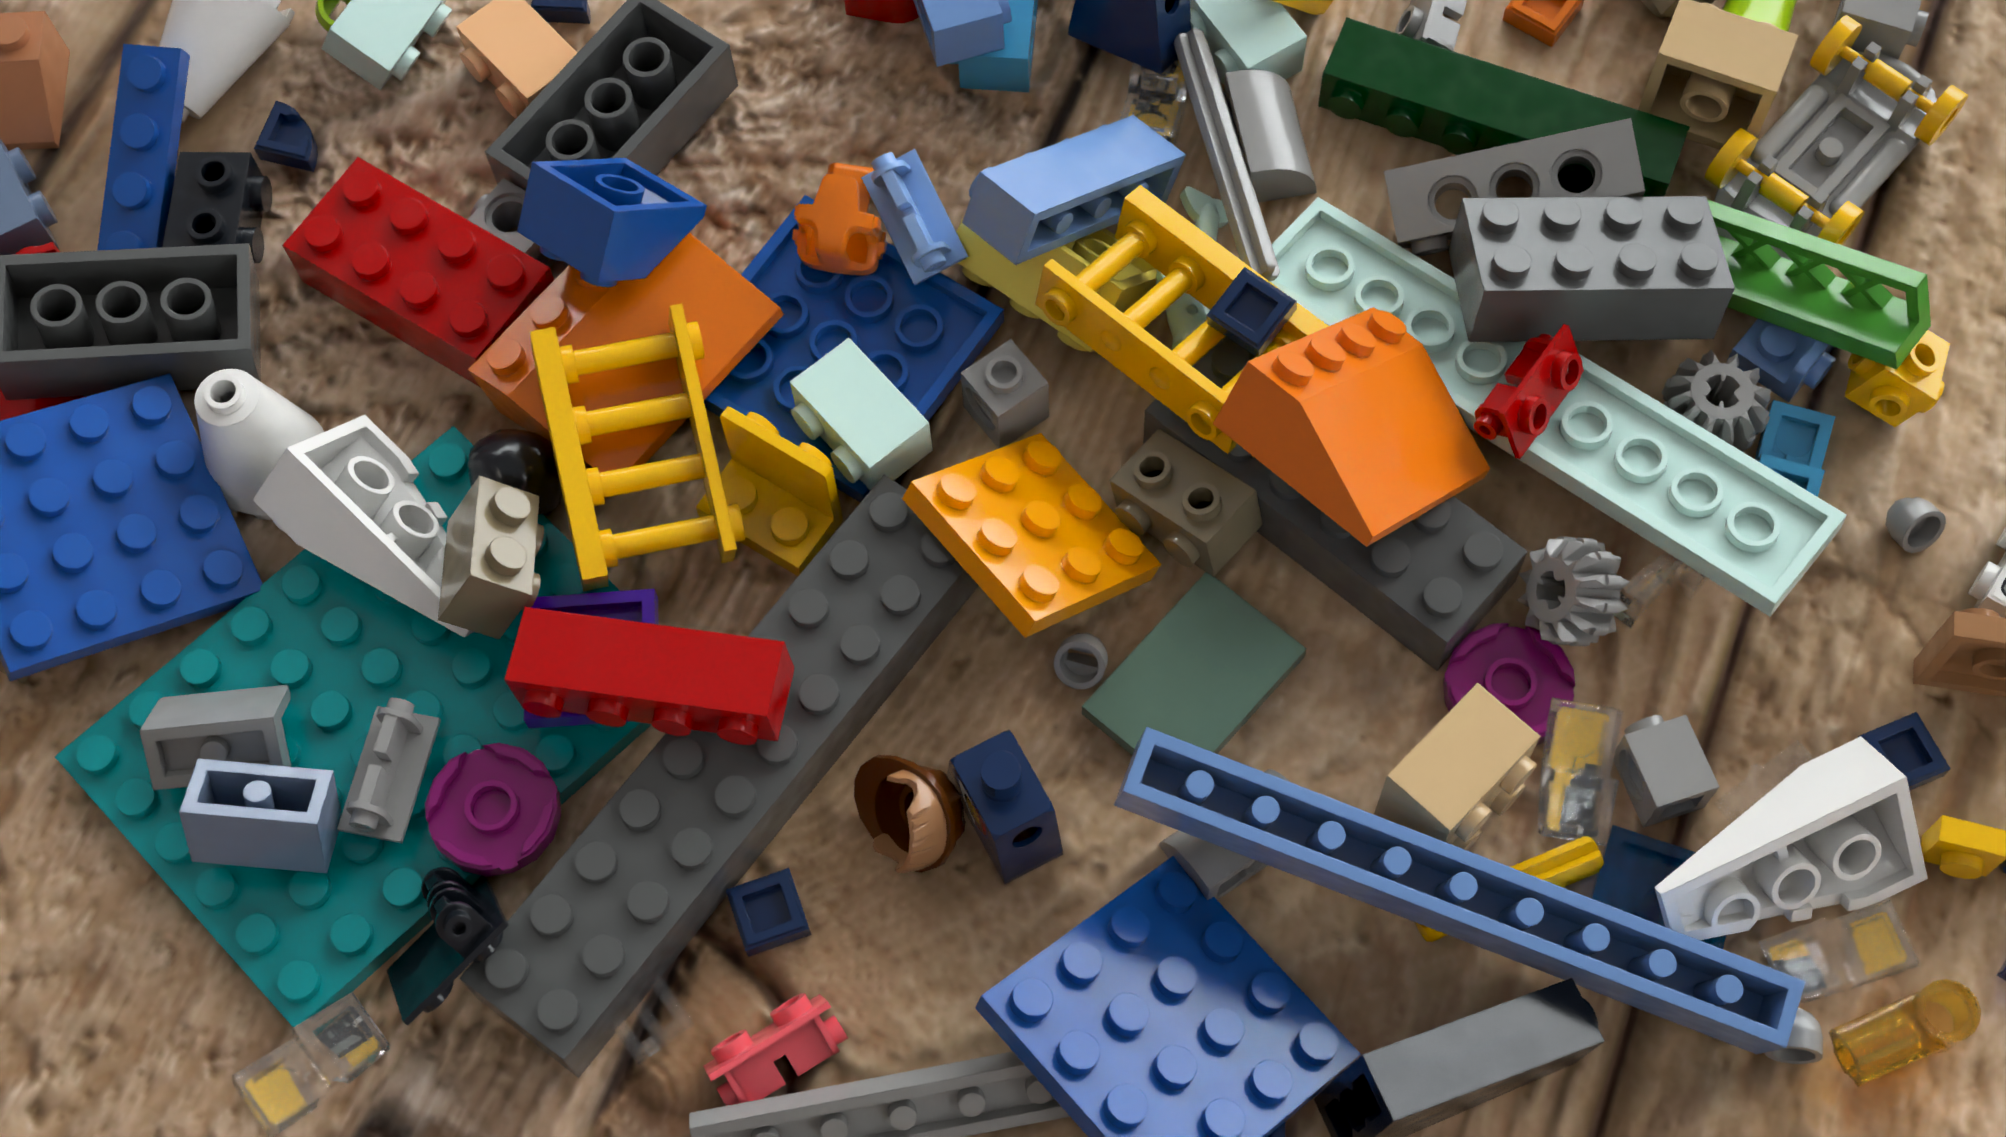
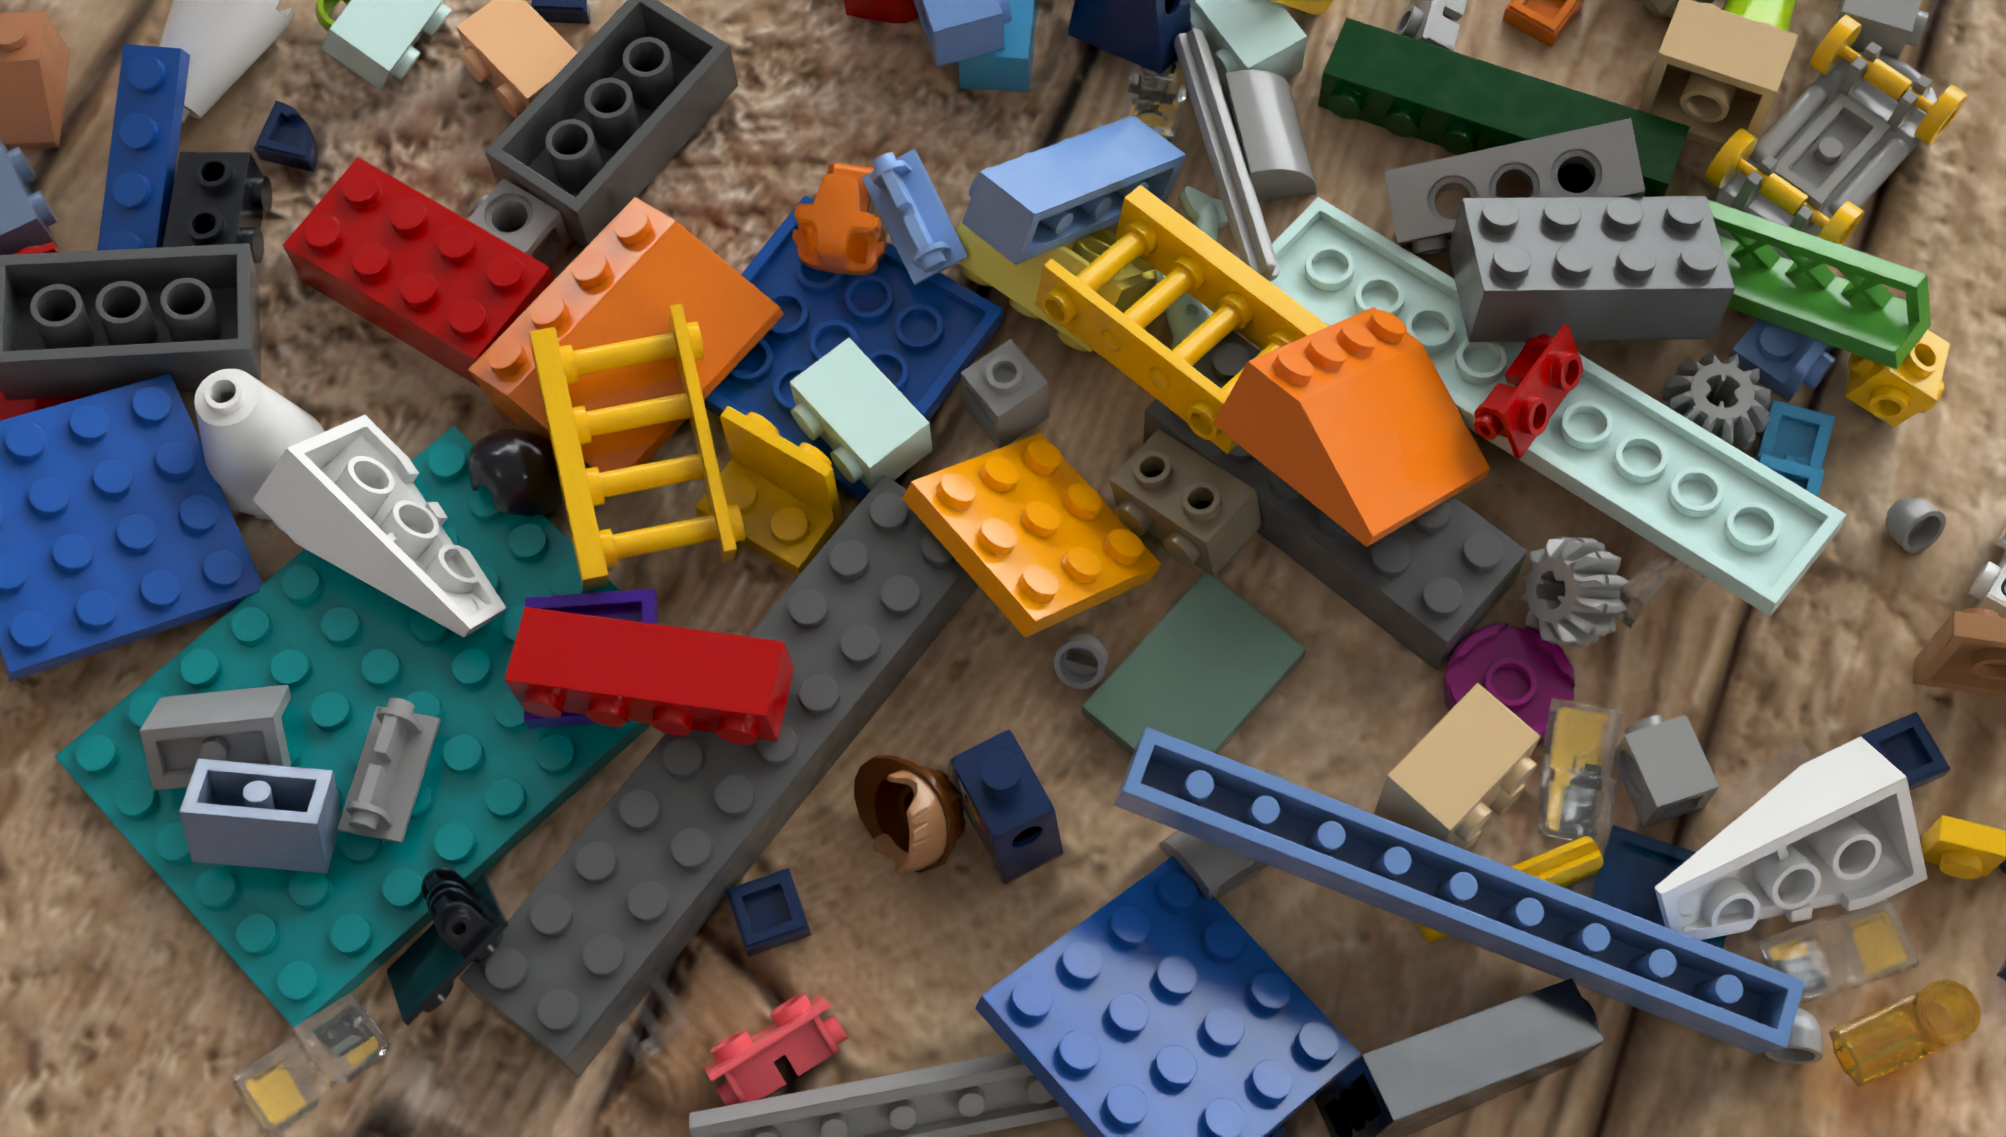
(490, 558): dark tan brick -> none
(493, 809): magenta tile -> none
(605, 217): blue slope -> none
(1251, 312): dark blue tile -> none

